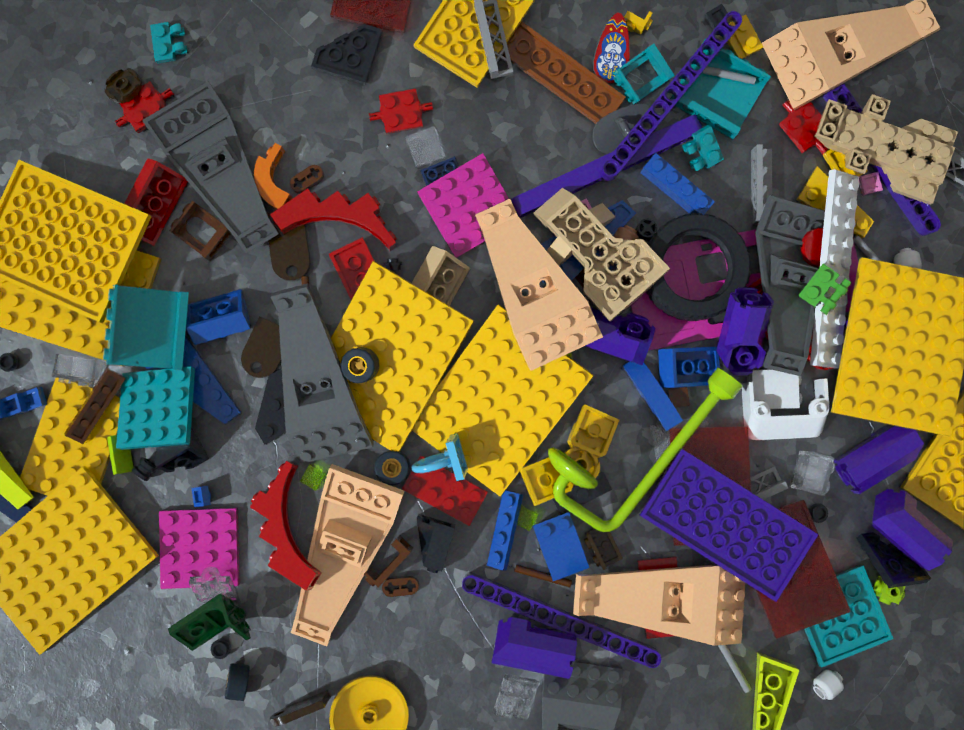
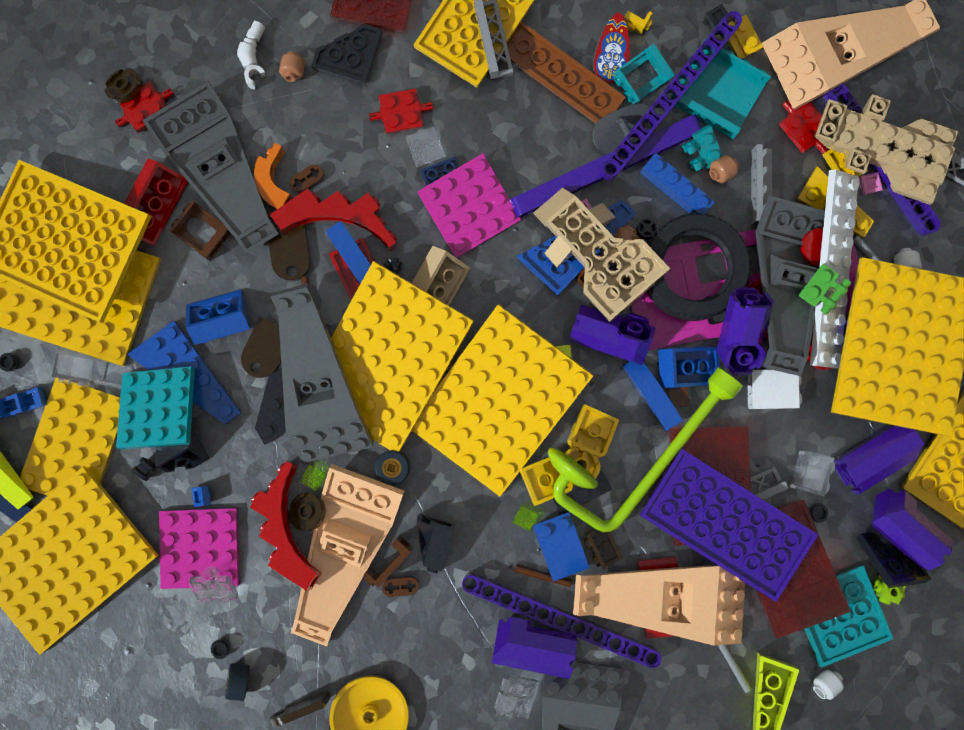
(94, 406): reddish brown plate -> none
(120, 459): lime tile -> none
(146, 327): teal panel -> none
(162, 41): teal plate -> none
(209, 621): dark green bracket -> none
(247, 53): none -> white piece
(292, 66): none -> nougat head
(307, 512): none -> dark brown tile
(348, 250): none -> blue slope
(353, 367): black wheel -> none
(441, 490): red plate -> none
(451, 457): medium azure tile -> none
(505, 530): blue plate -> none
(548, 318): light nougat wing -> none
(724, 169): none -> nougat head
(730, 75): light grey bar -> none
(767, 427): white windscreen -> none

